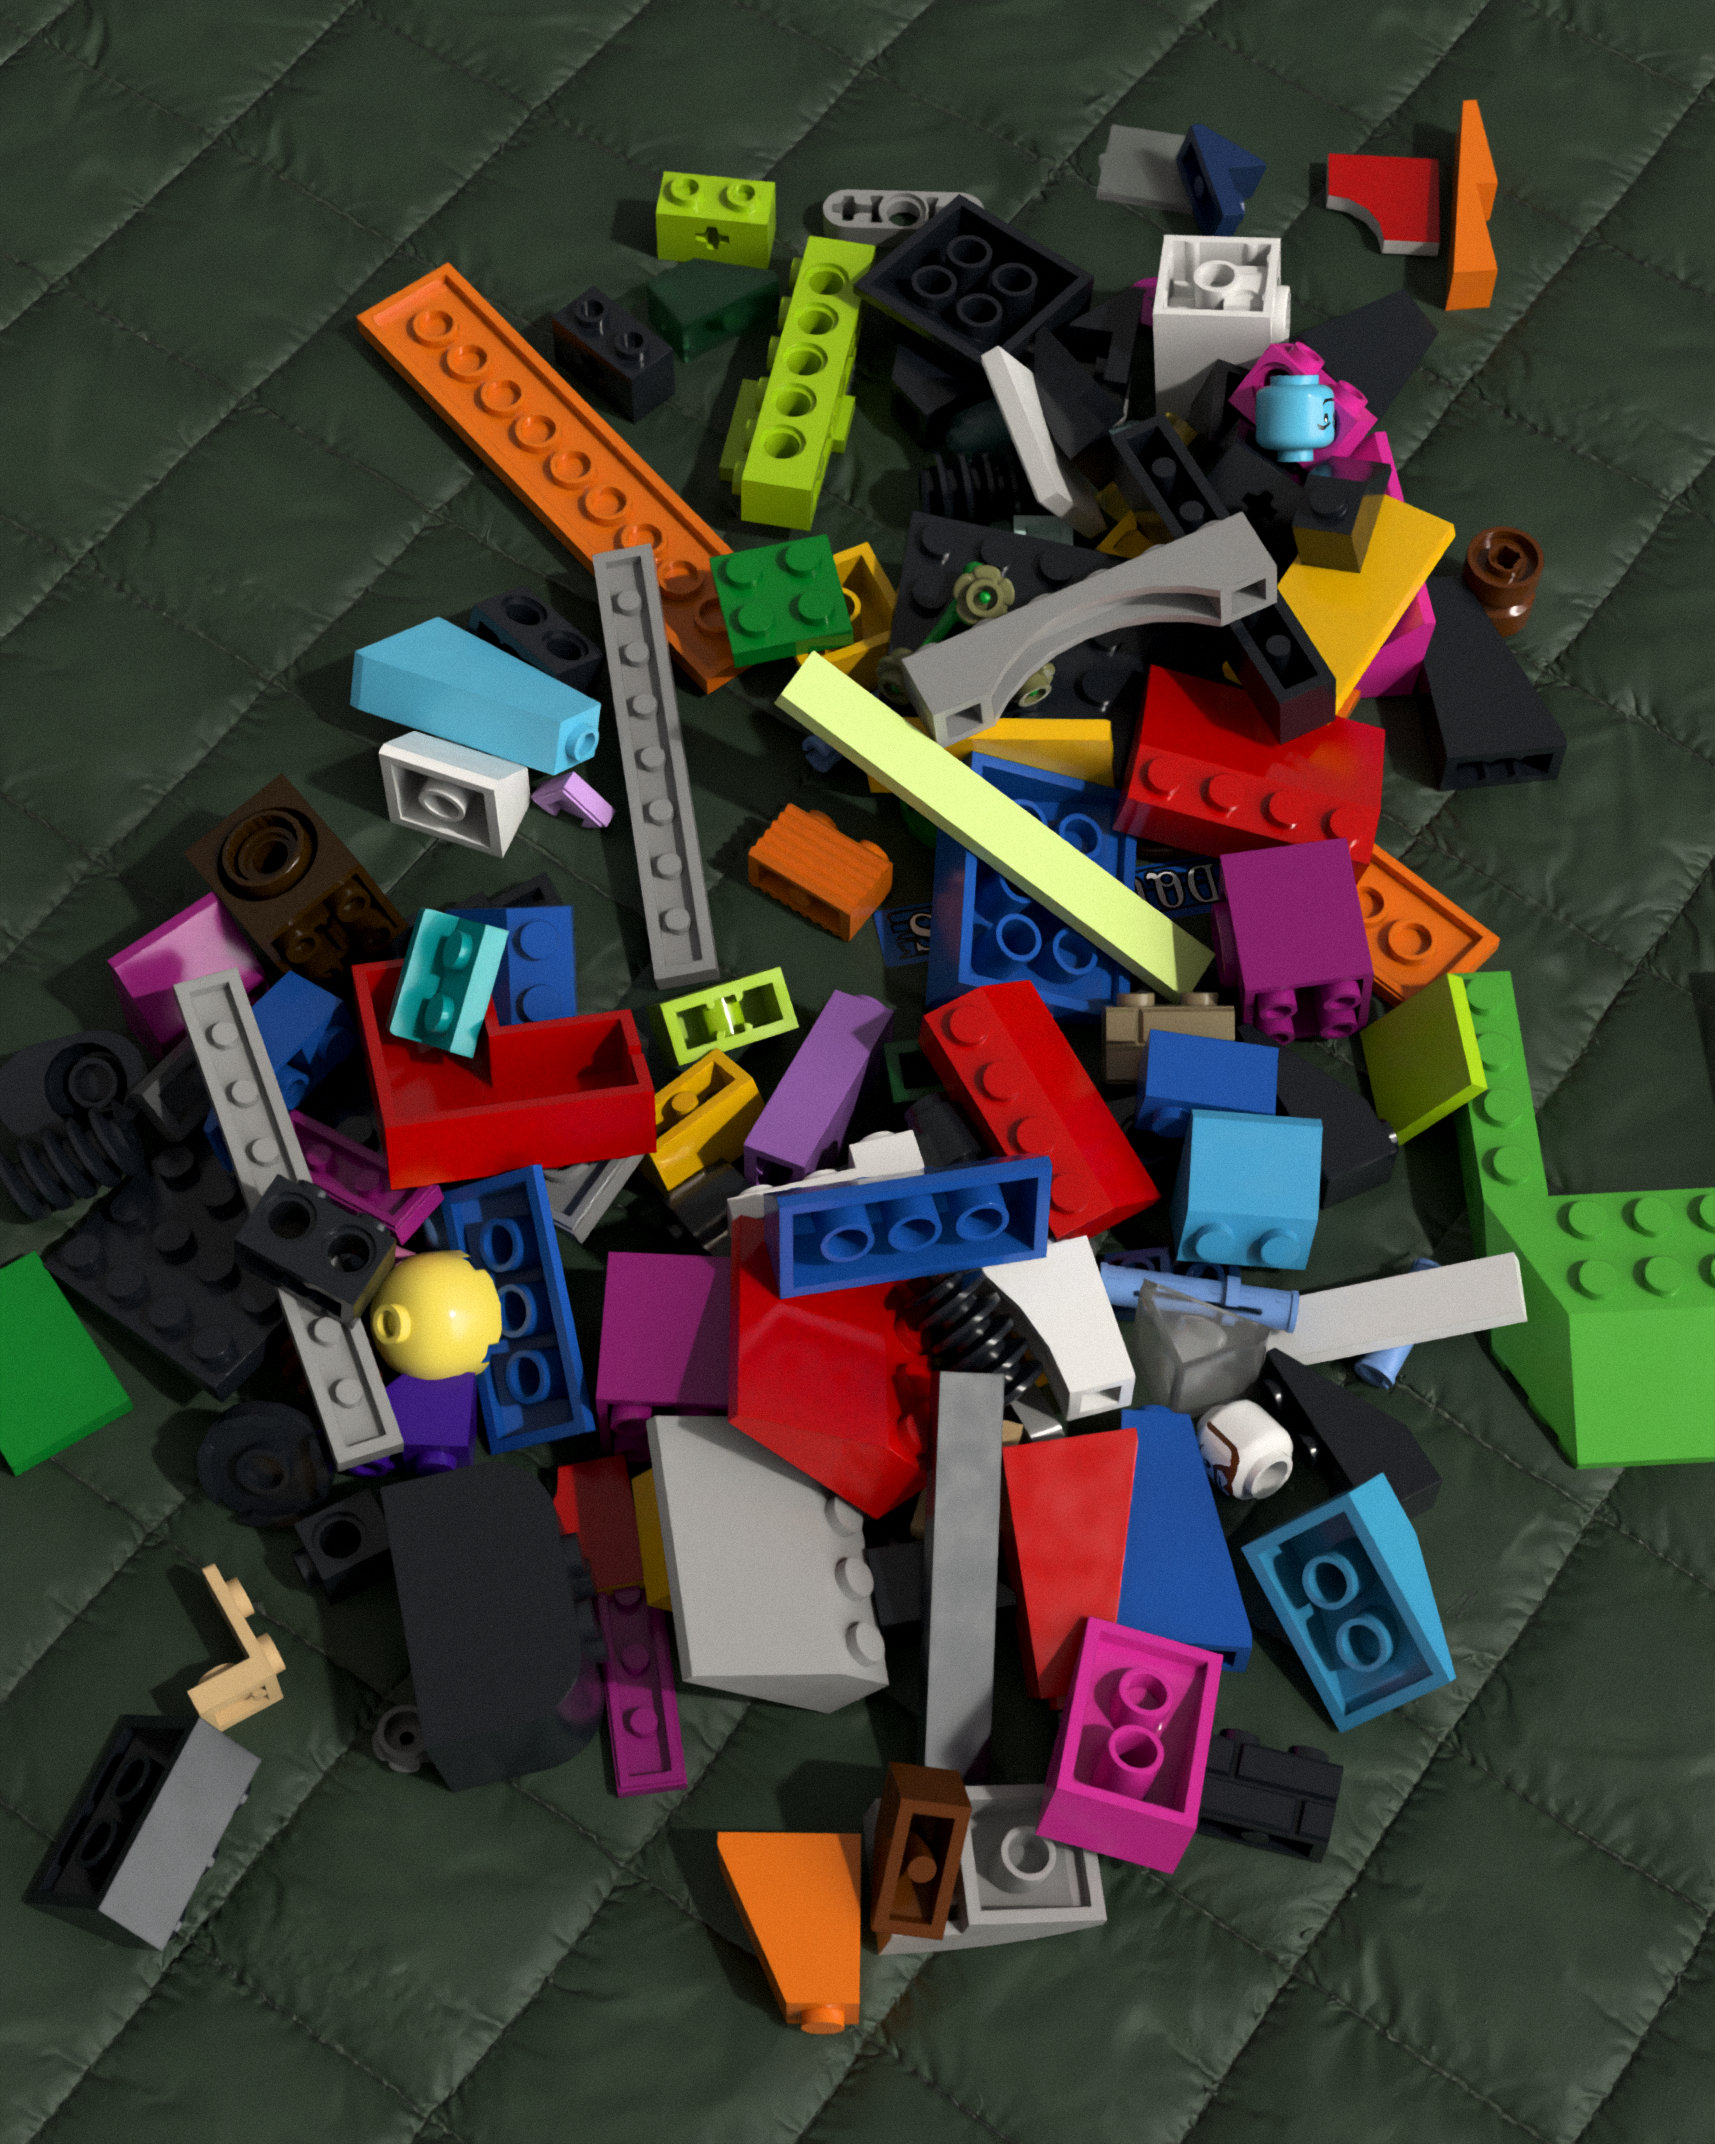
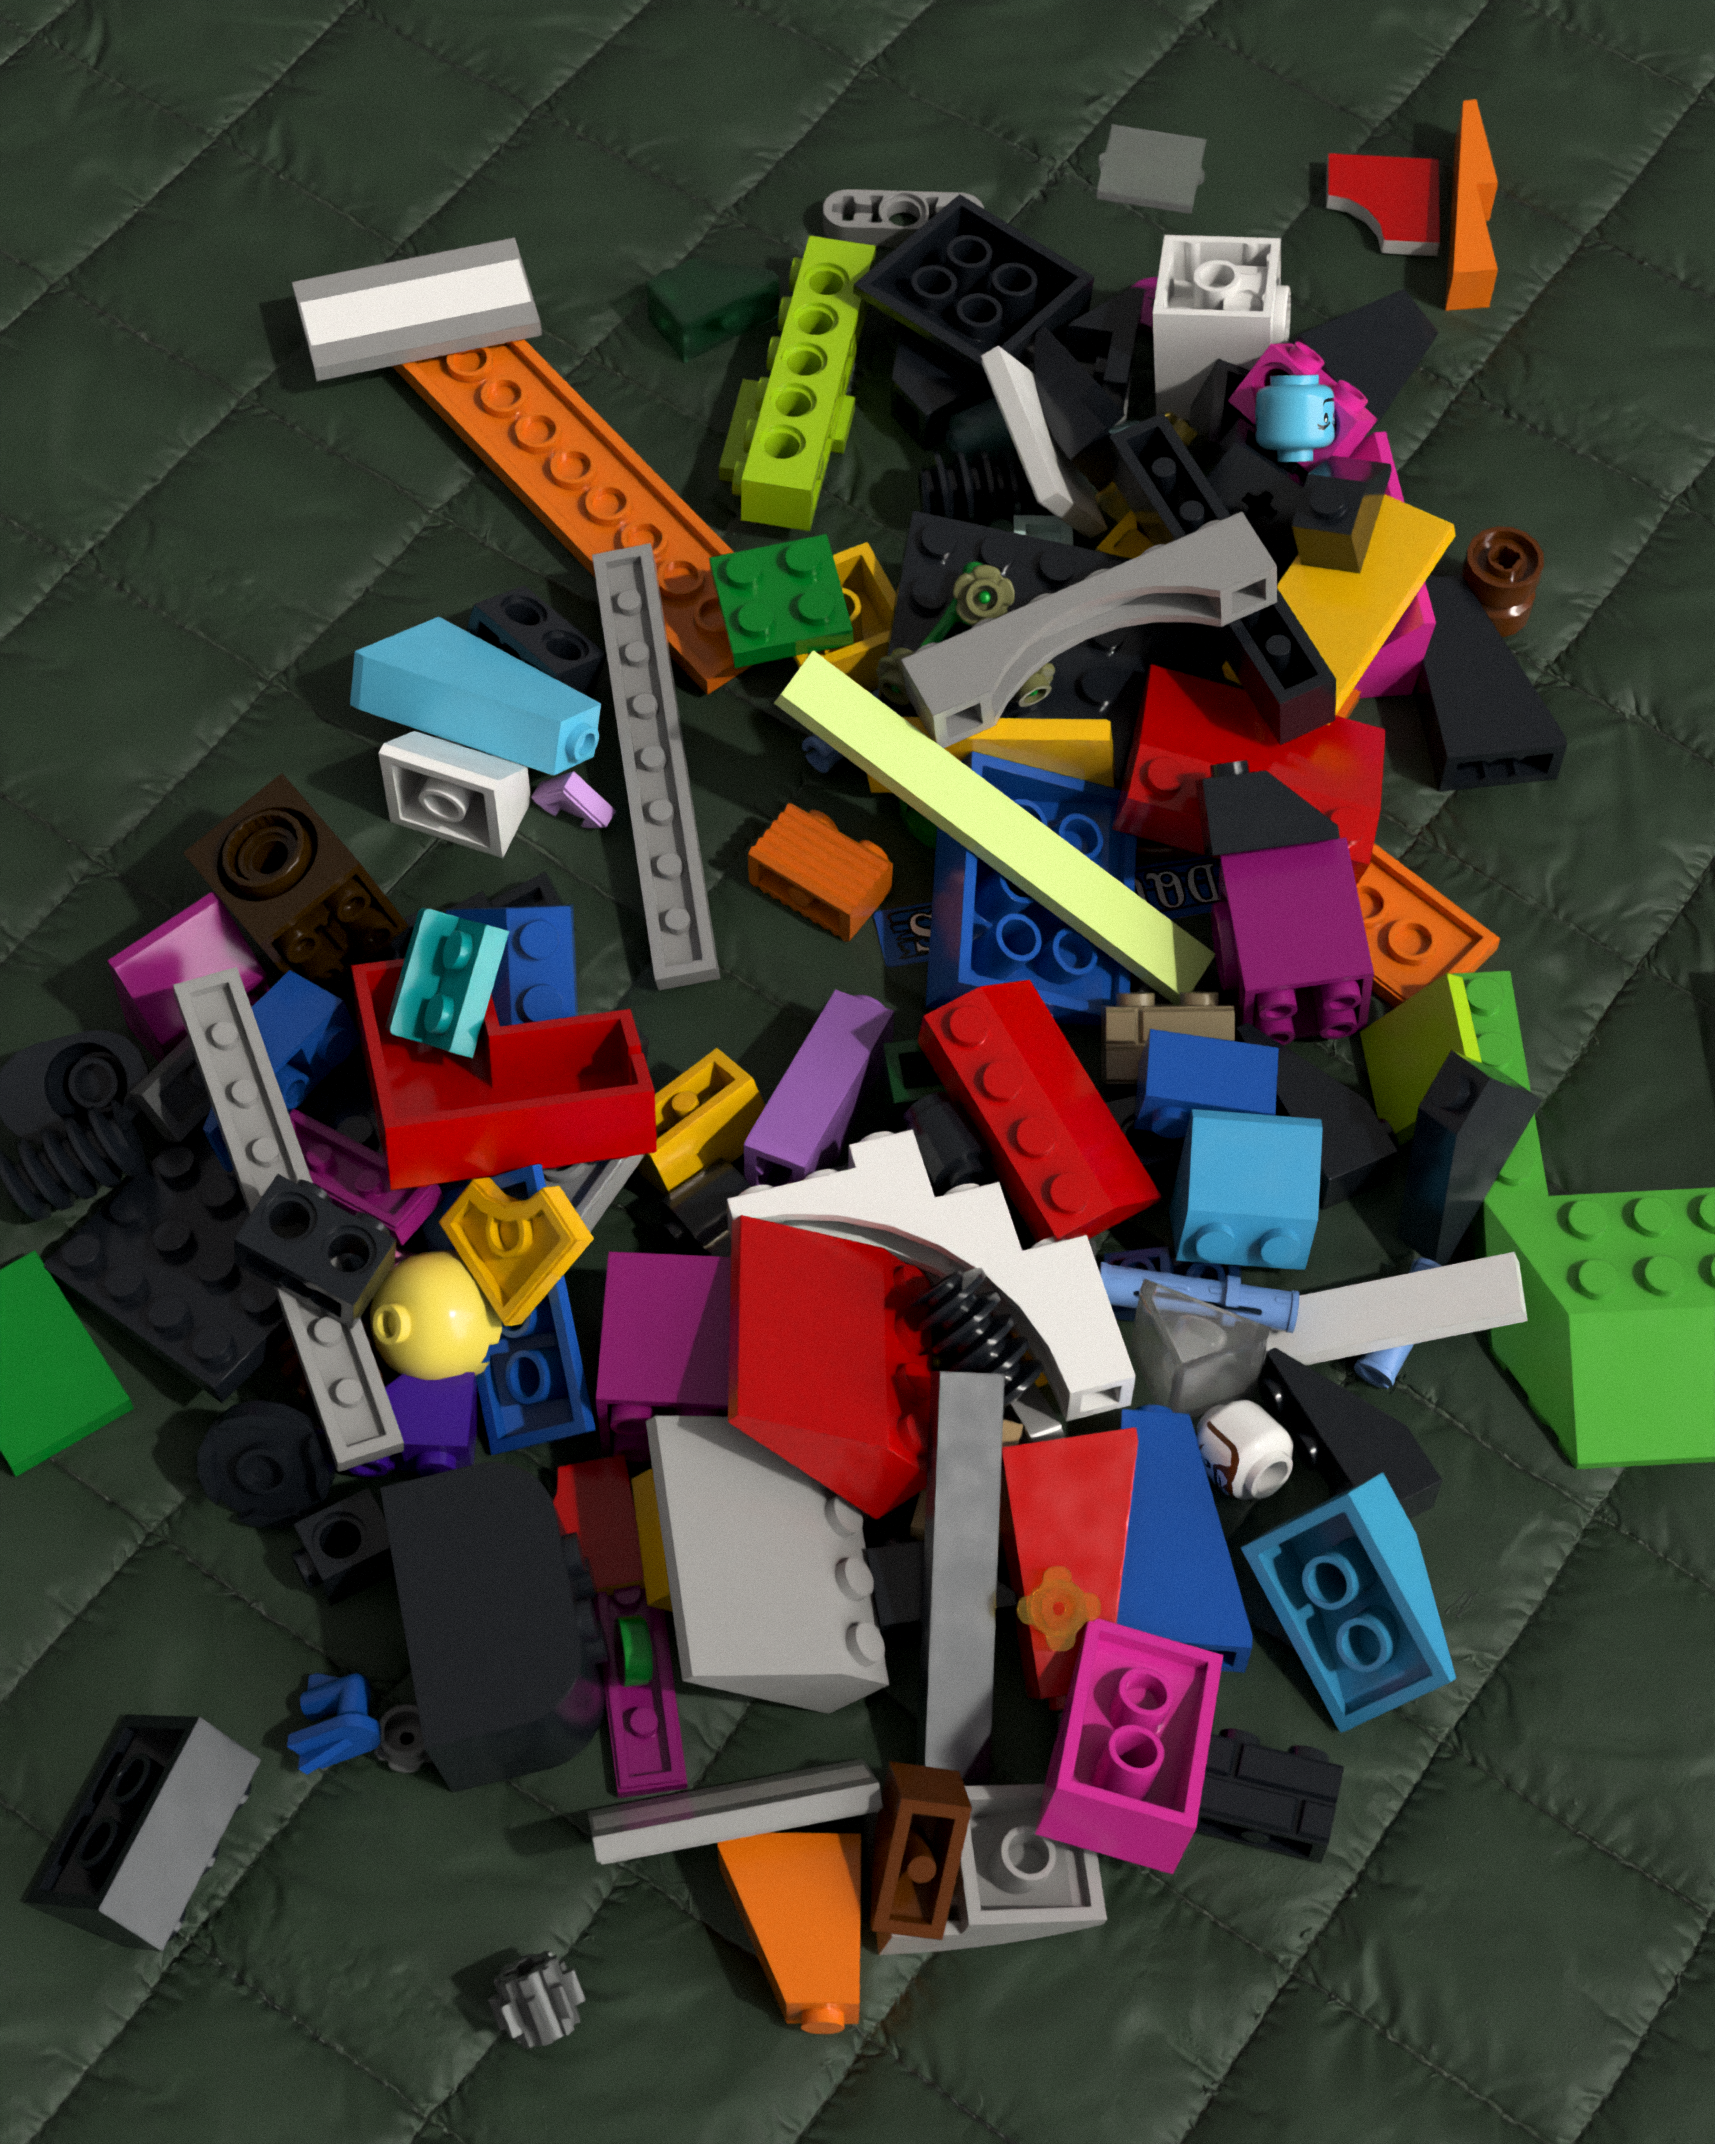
(240, 1690): tan bracket -> none
(341, 1736): none -> blue piece
(416, 309): none -> tile
(514, 1244): none -> yellow tile
(537, 1999): none -> dark grey gear
(613, 354): black brick -> none
(633, 1650): none -> green tile
(715, 219): lime brick -> none
(722, 1017): lime brick -> none
(734, 1811): none -> light grey tile
(908, 1224): blue slope -> none
(1038, 1608): none -> clear yellow plate
(1217, 179): dark blue slope -> none
(1255, 812): none -> black slope
(1458, 1150): none -> black slope

